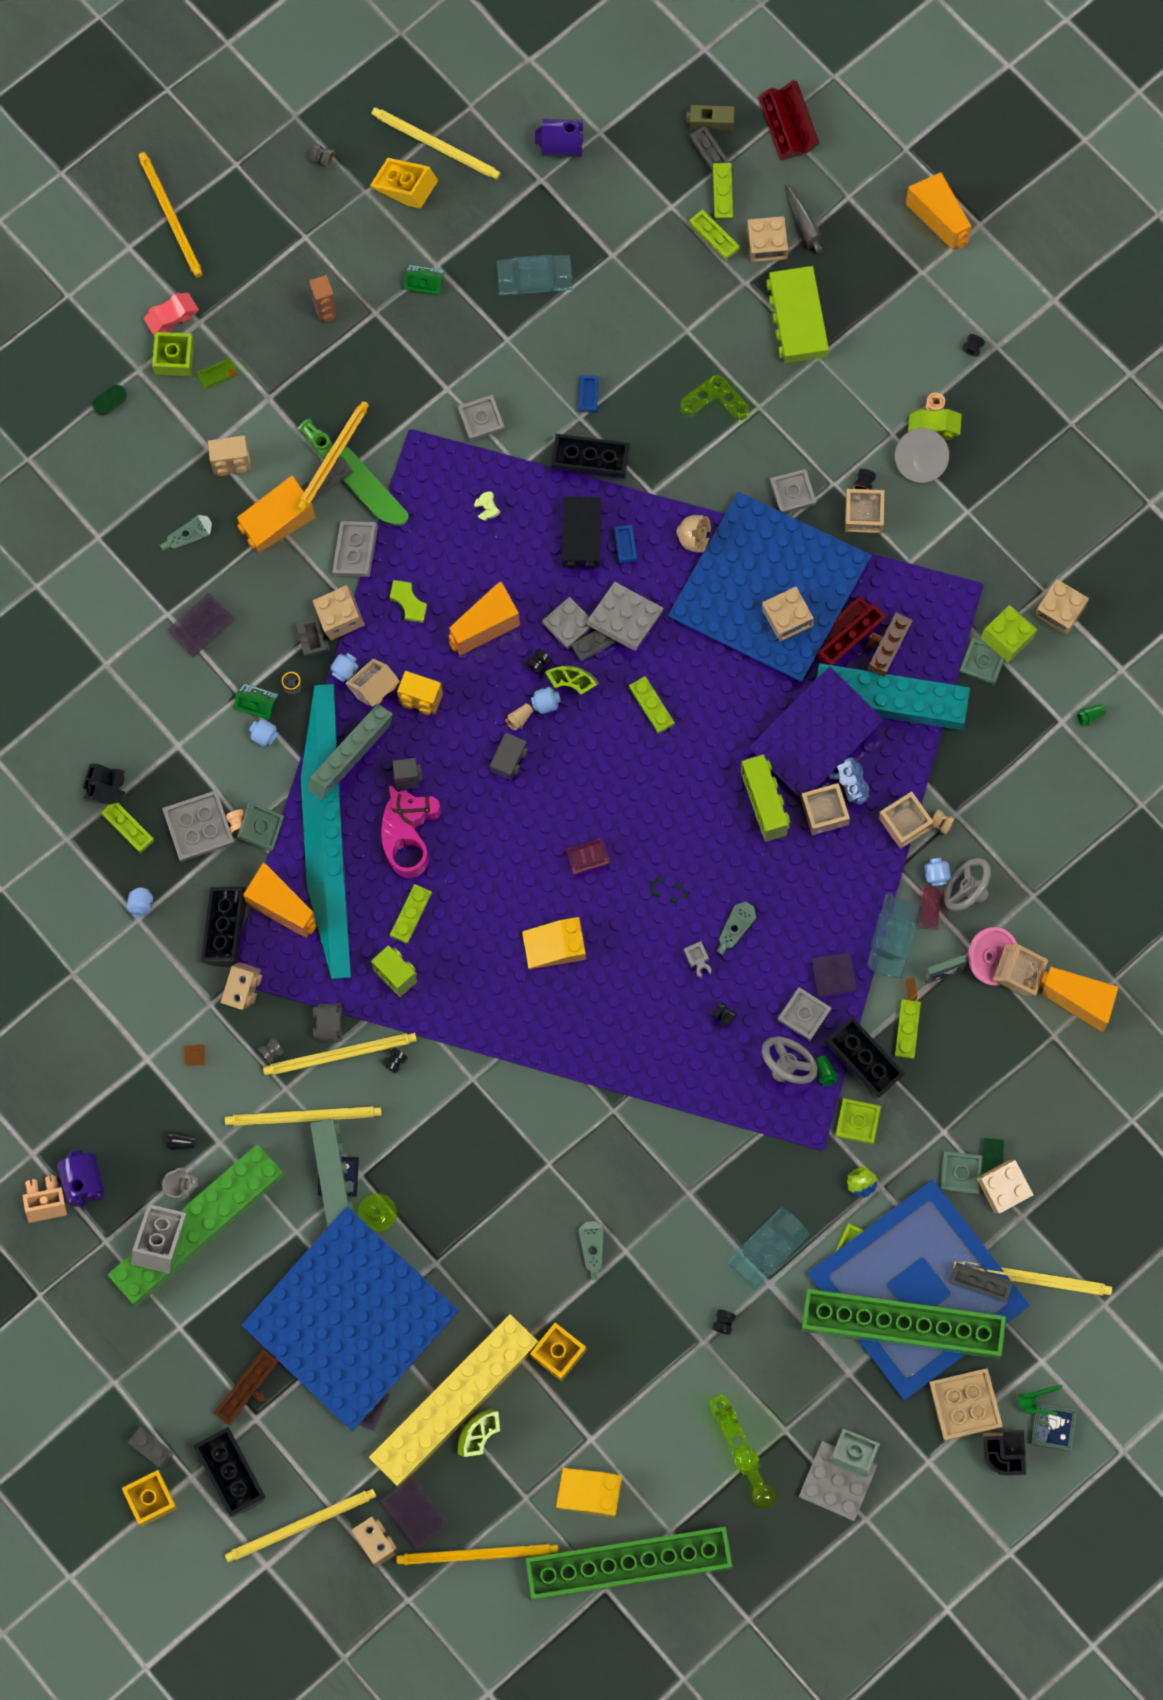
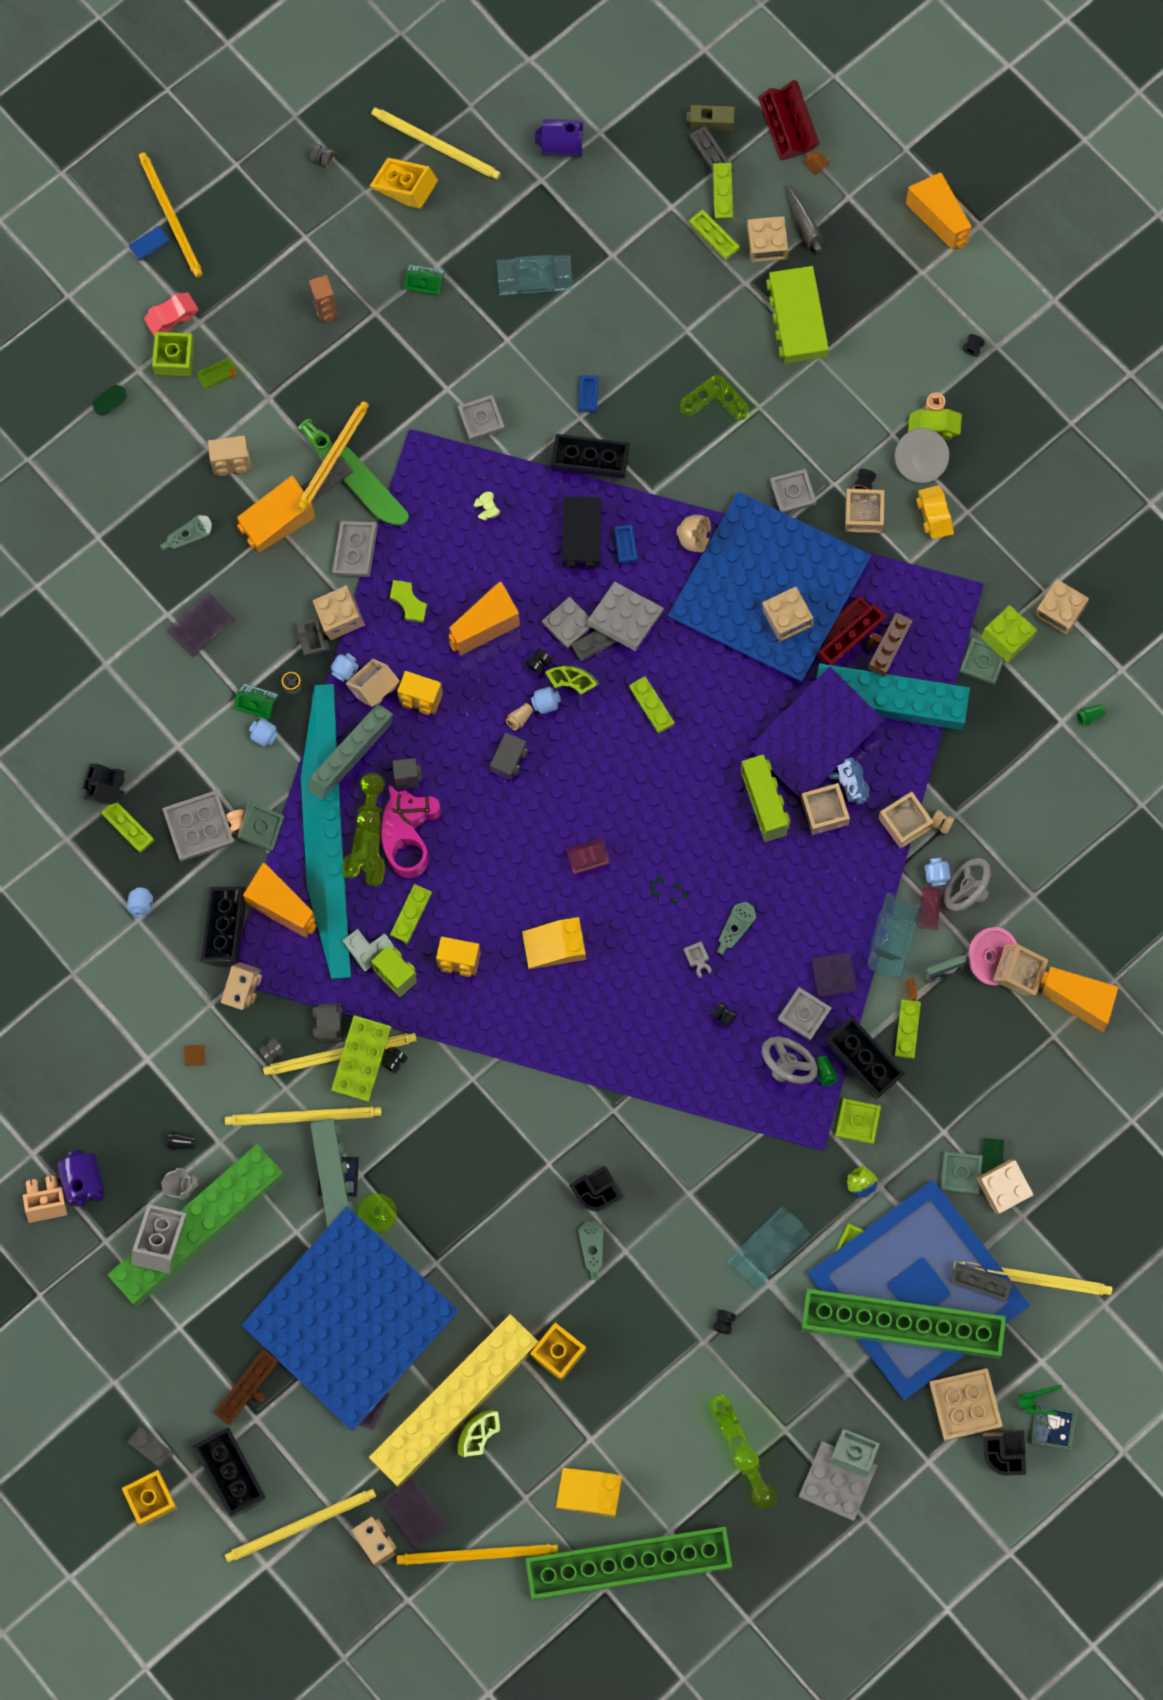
(149, 243): none -> blue tile
(361, 1058): none -> lime brick
(365, 952): none -> plate
(367, 837): none -> clear neon green piece
(458, 956): none -> yellow brick
(597, 1190): none -> black brick
(816, 162): none -> clear orange tile
(935, 512): none -> yellow brick

